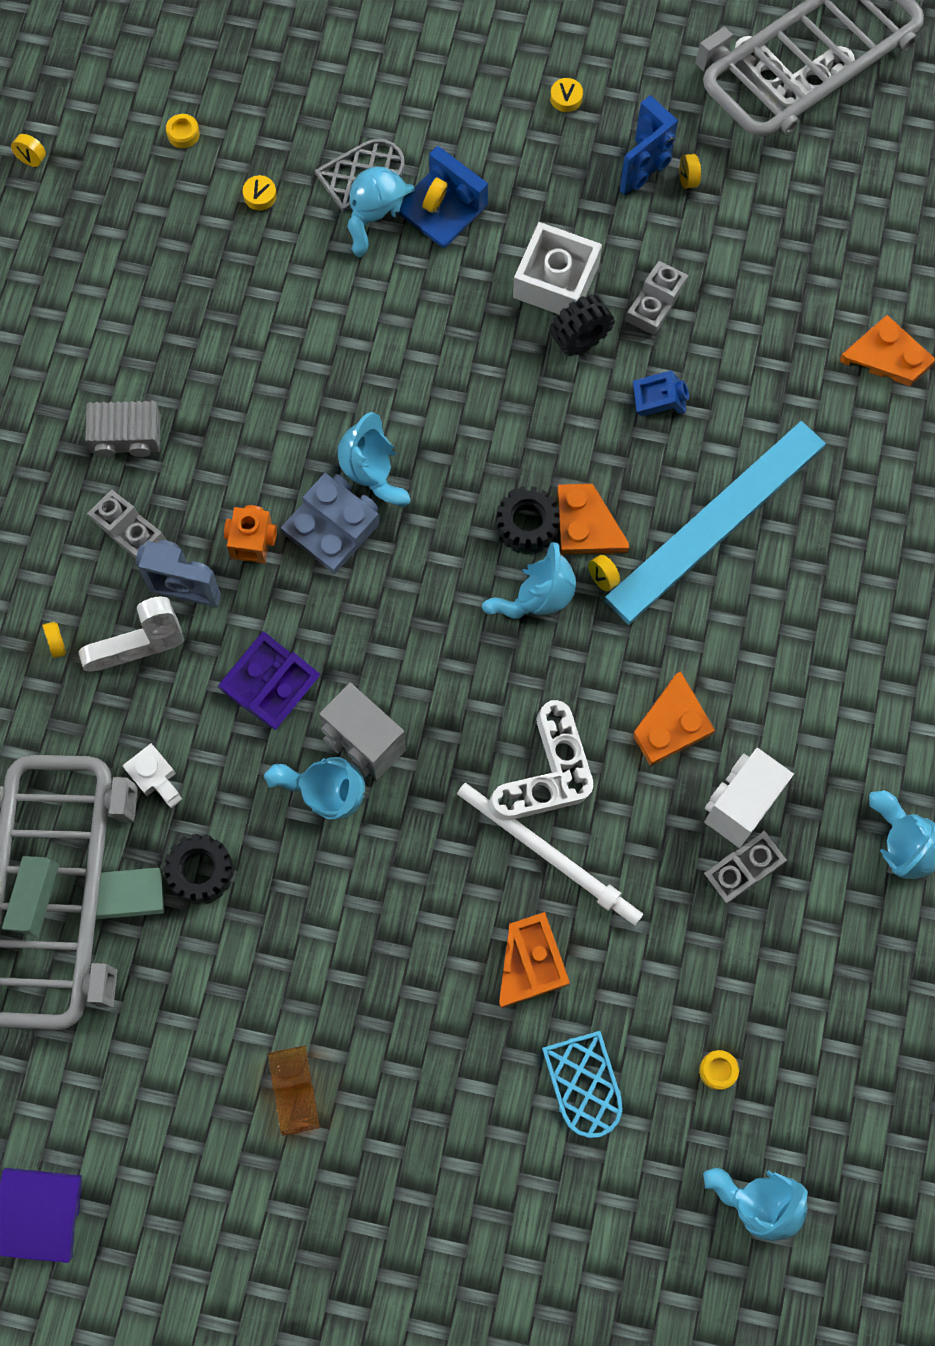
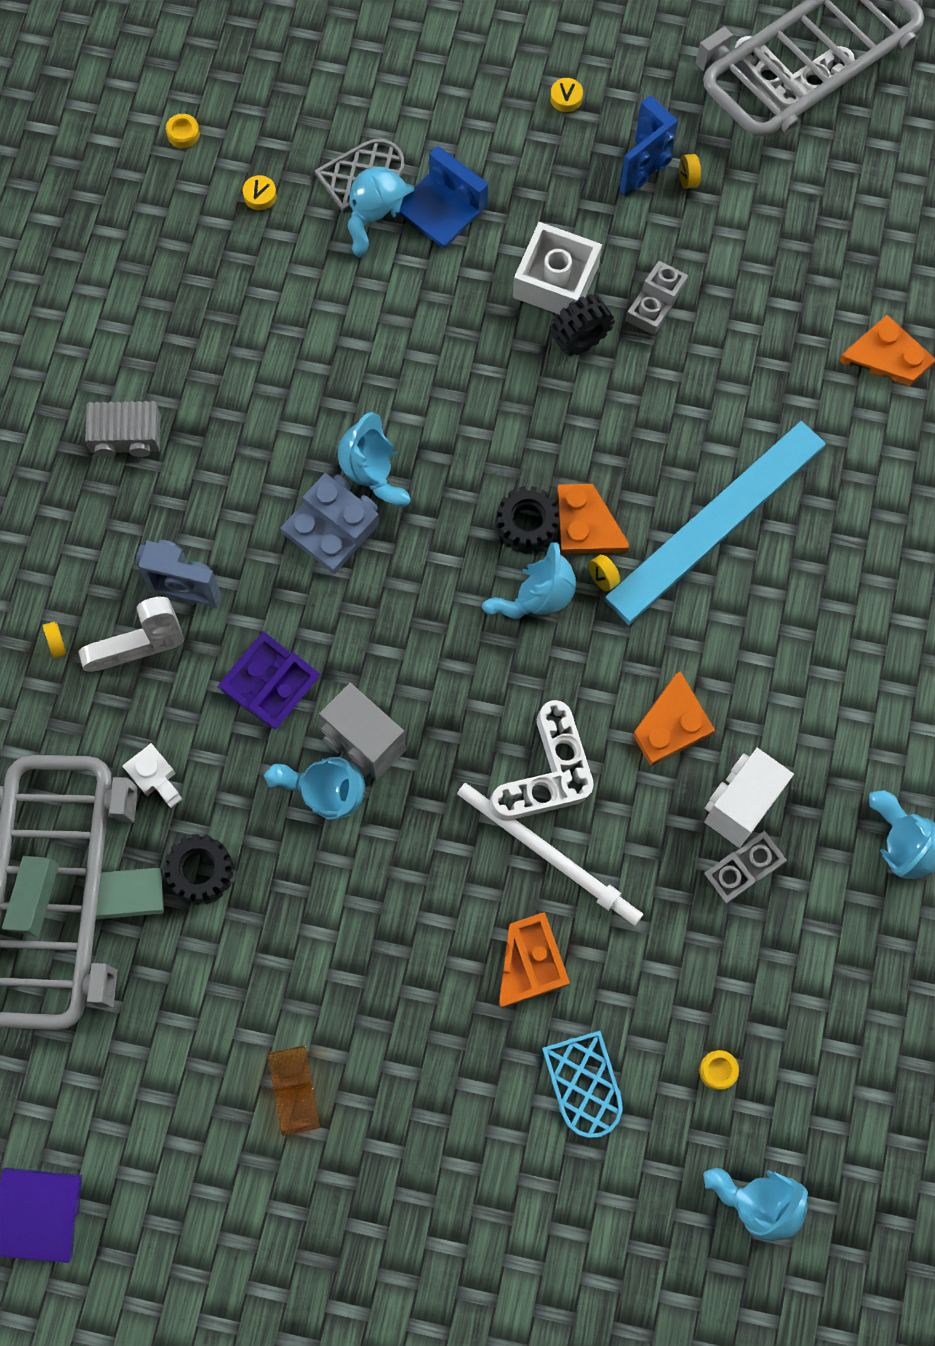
(28, 150): yellow tile -> none
(124, 523): light grey slope -> none
(249, 534): orange brick -> none
(435, 195): yellow tile -> none
(660, 393): blue bracket -> none

